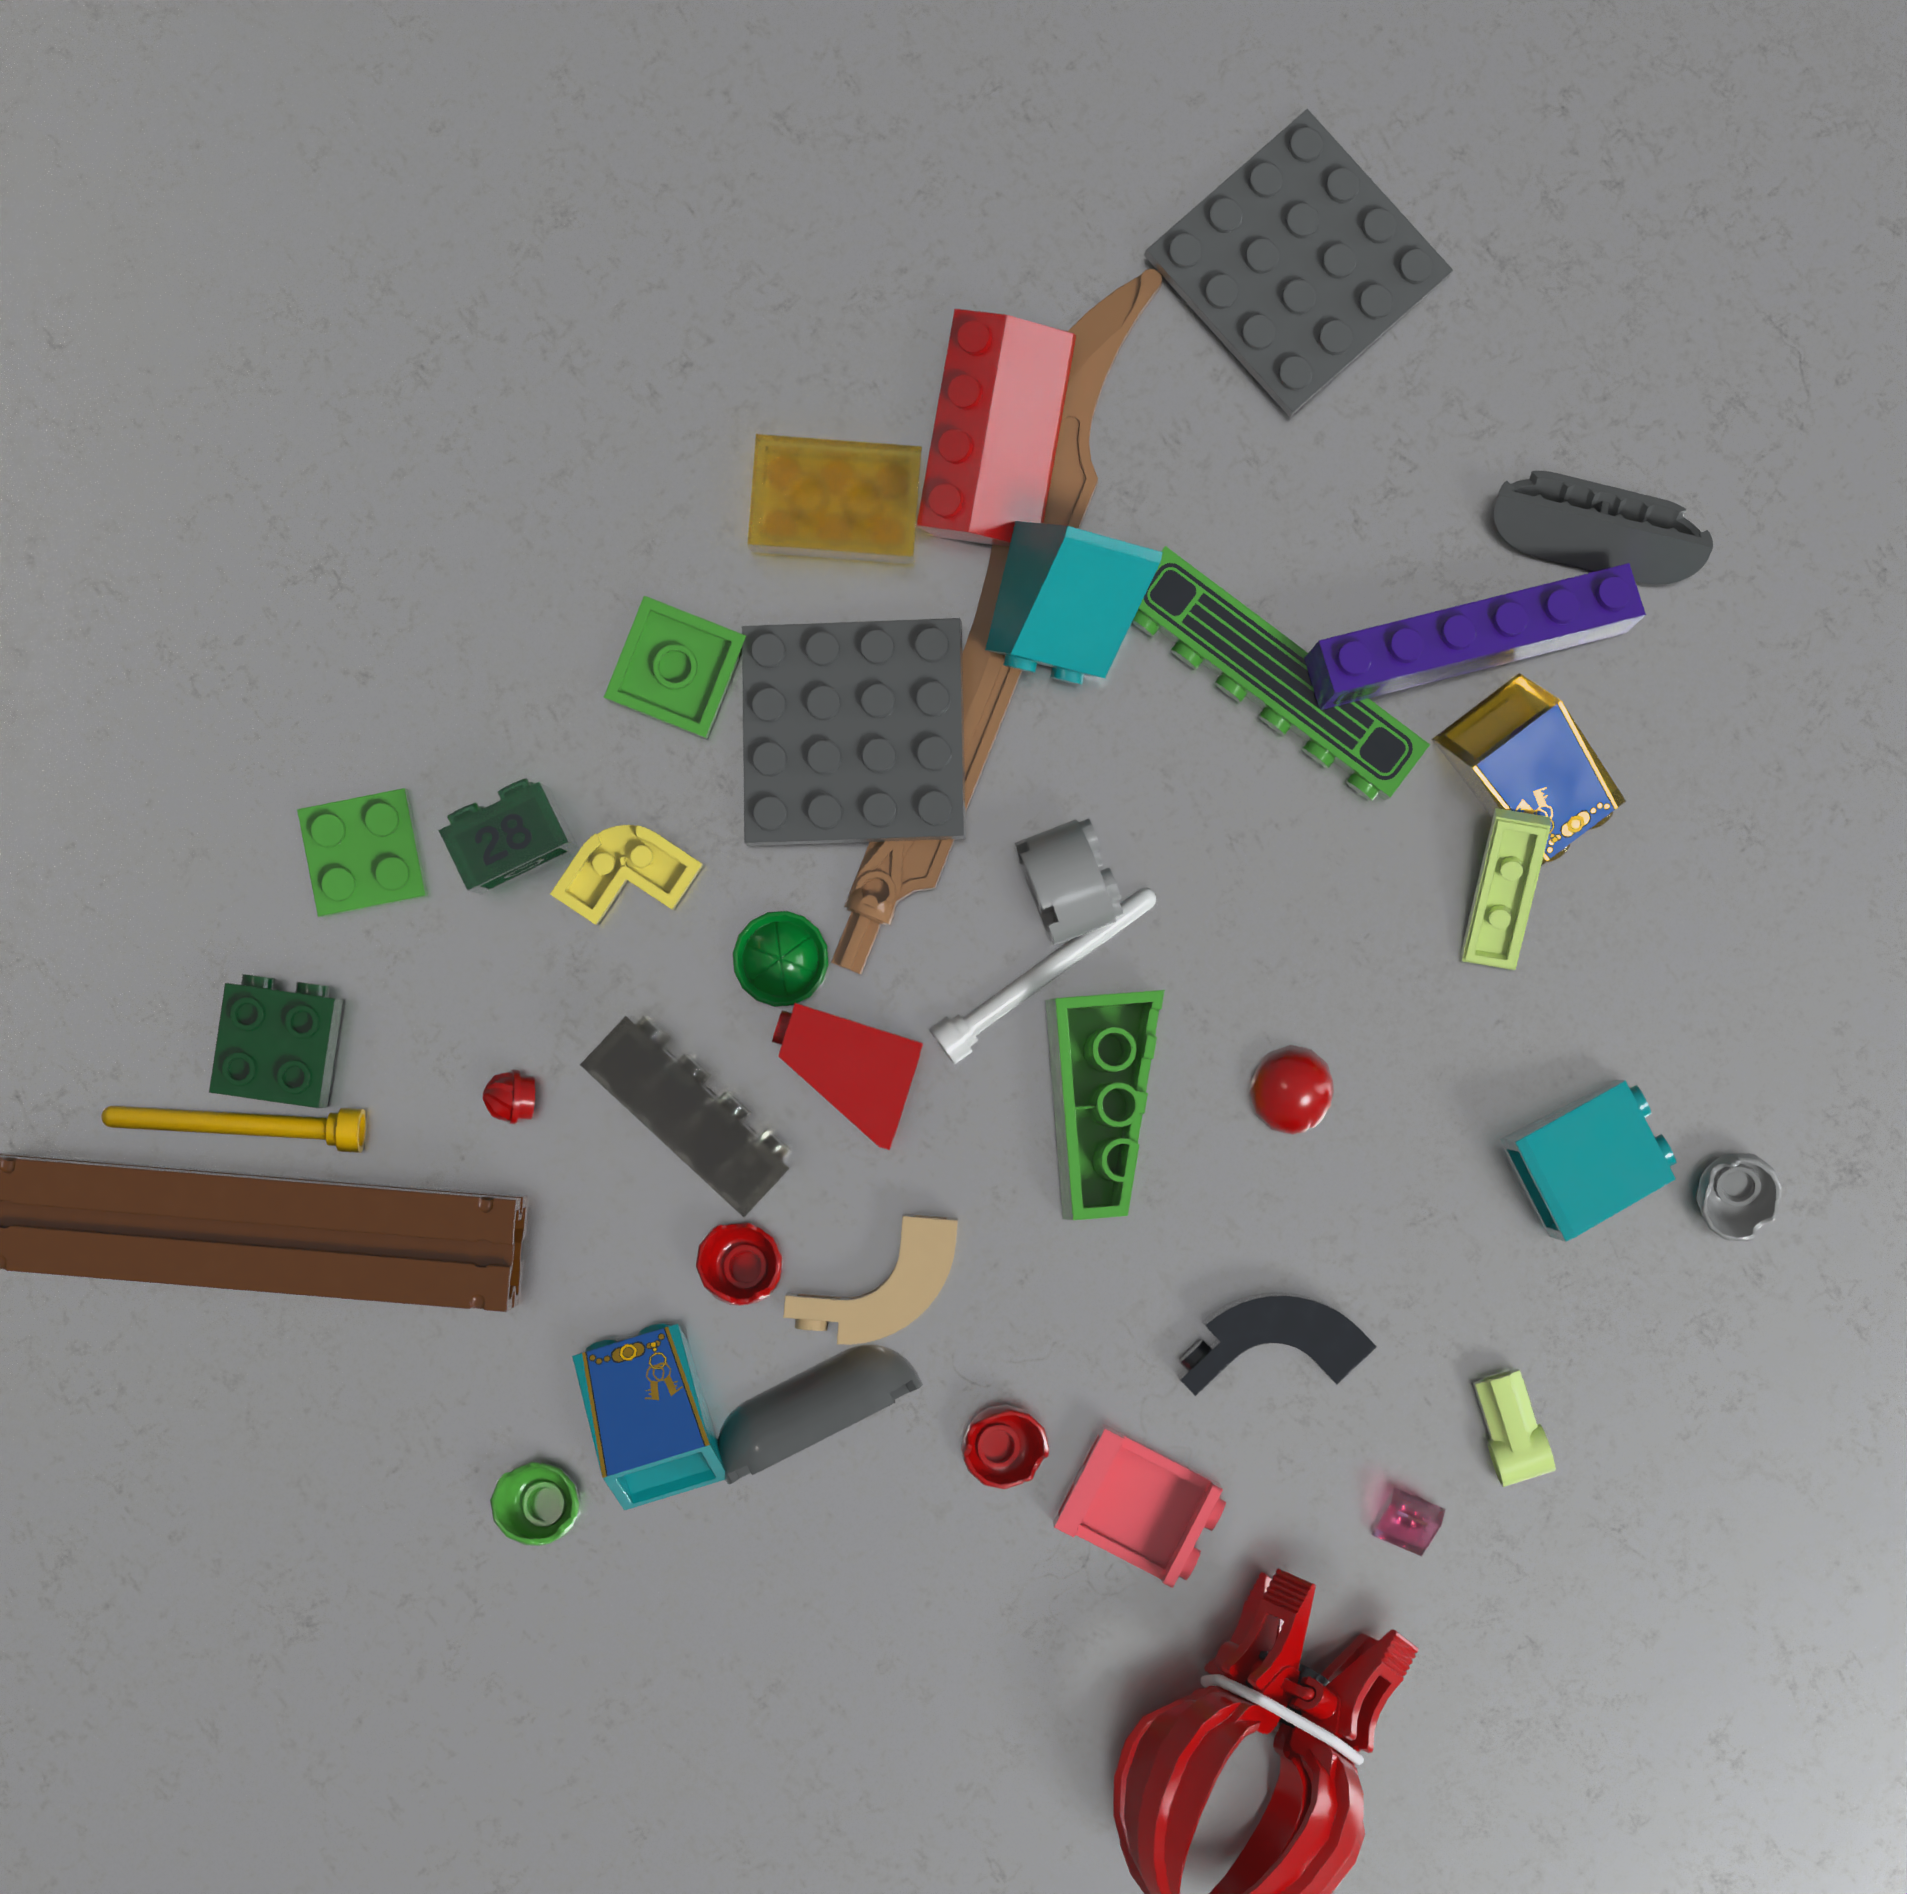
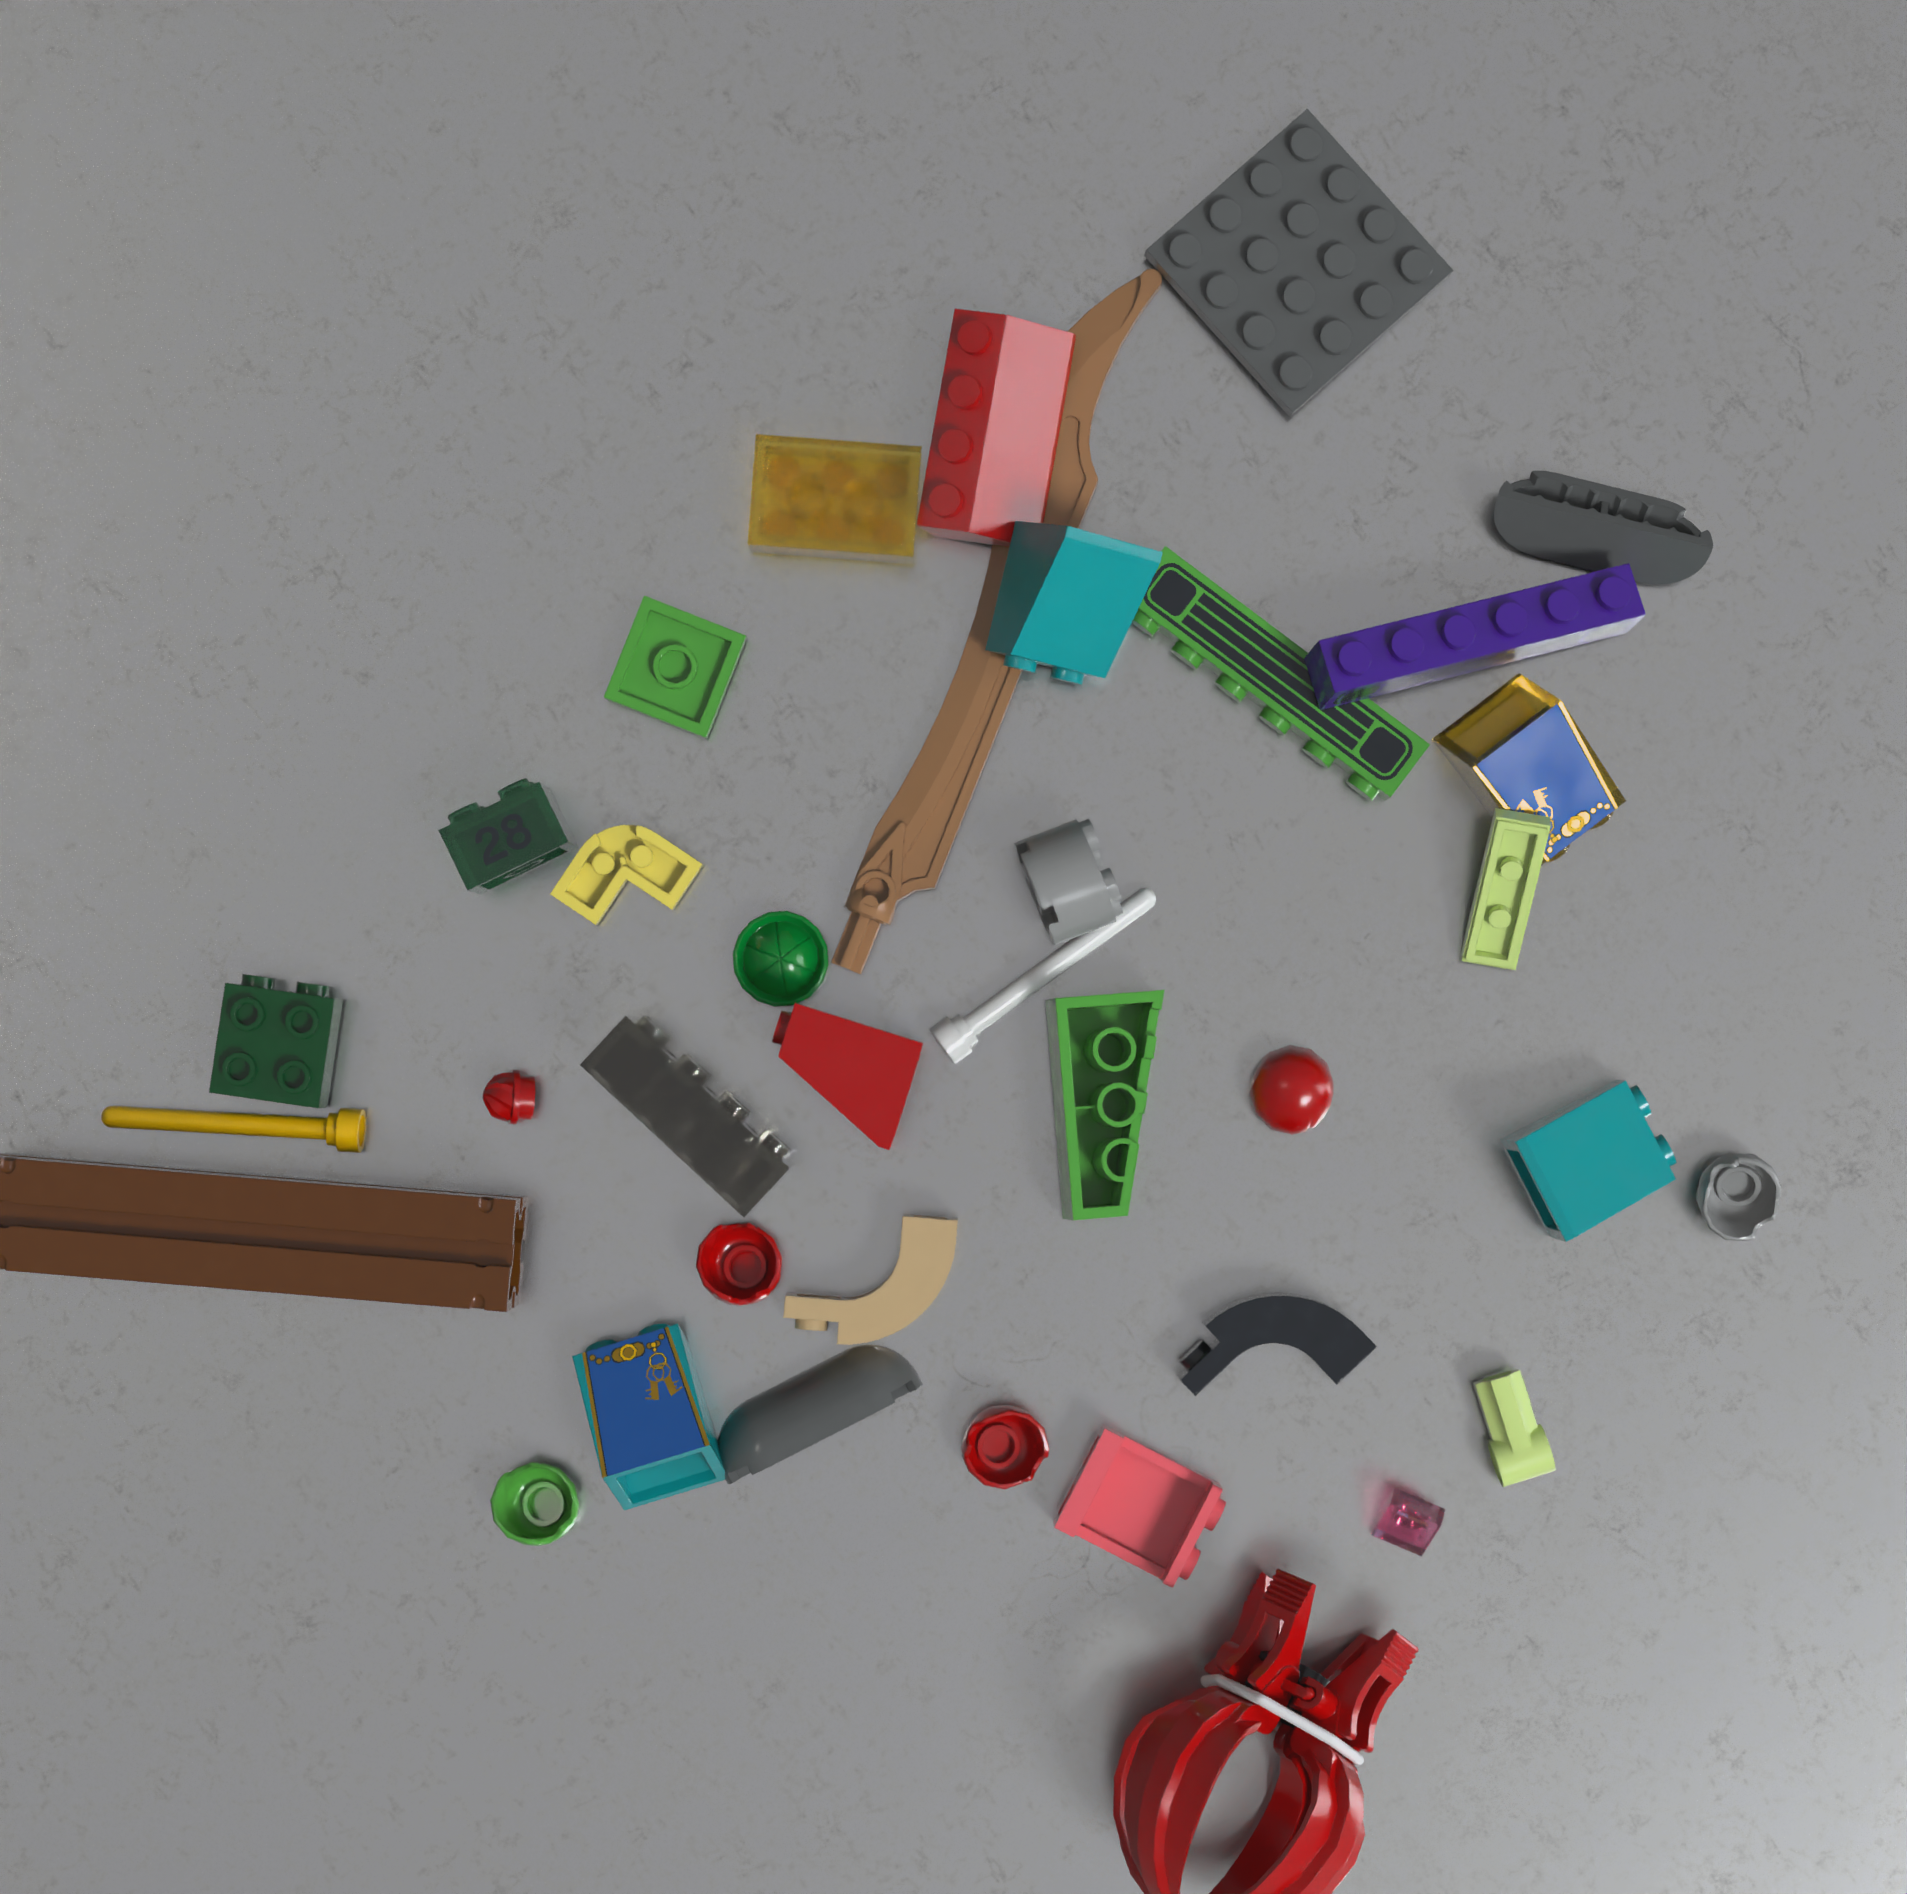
(362, 852): bright green plate -> none
(853, 732): dark grey plate -> none

